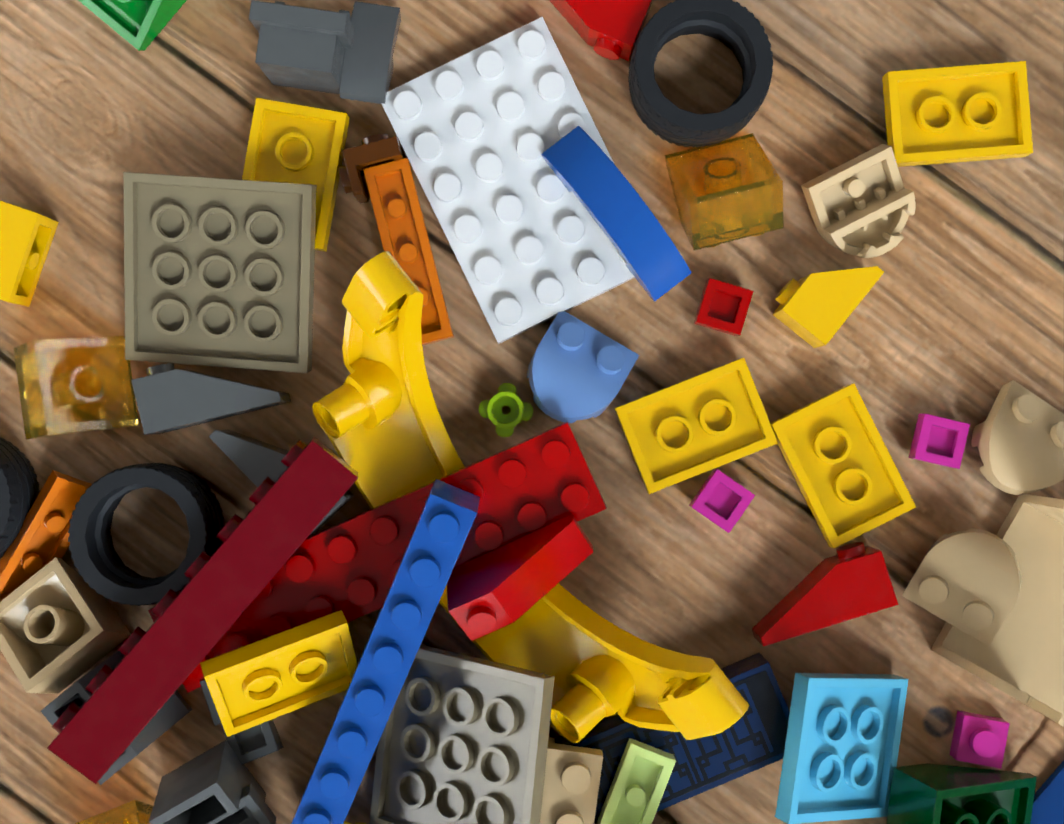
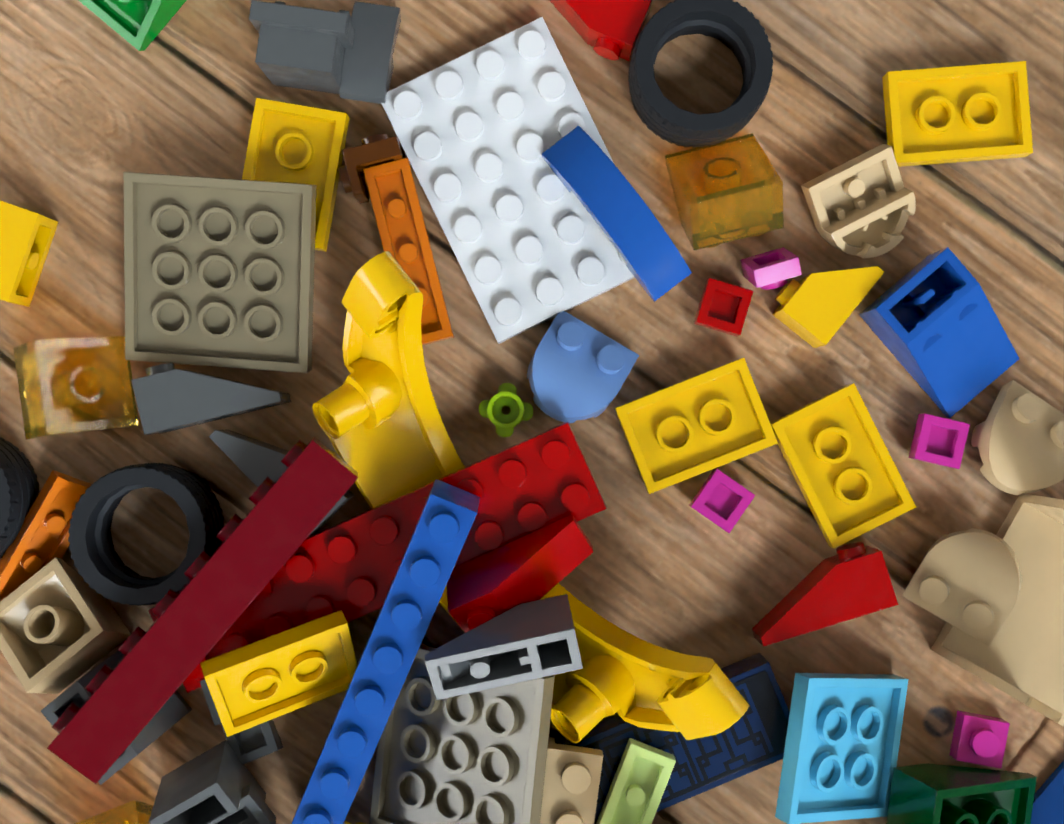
(511, 648): none -> dark grey slope
(771, 268): none -> dark pink plate
(942, 331): none -> blue slope

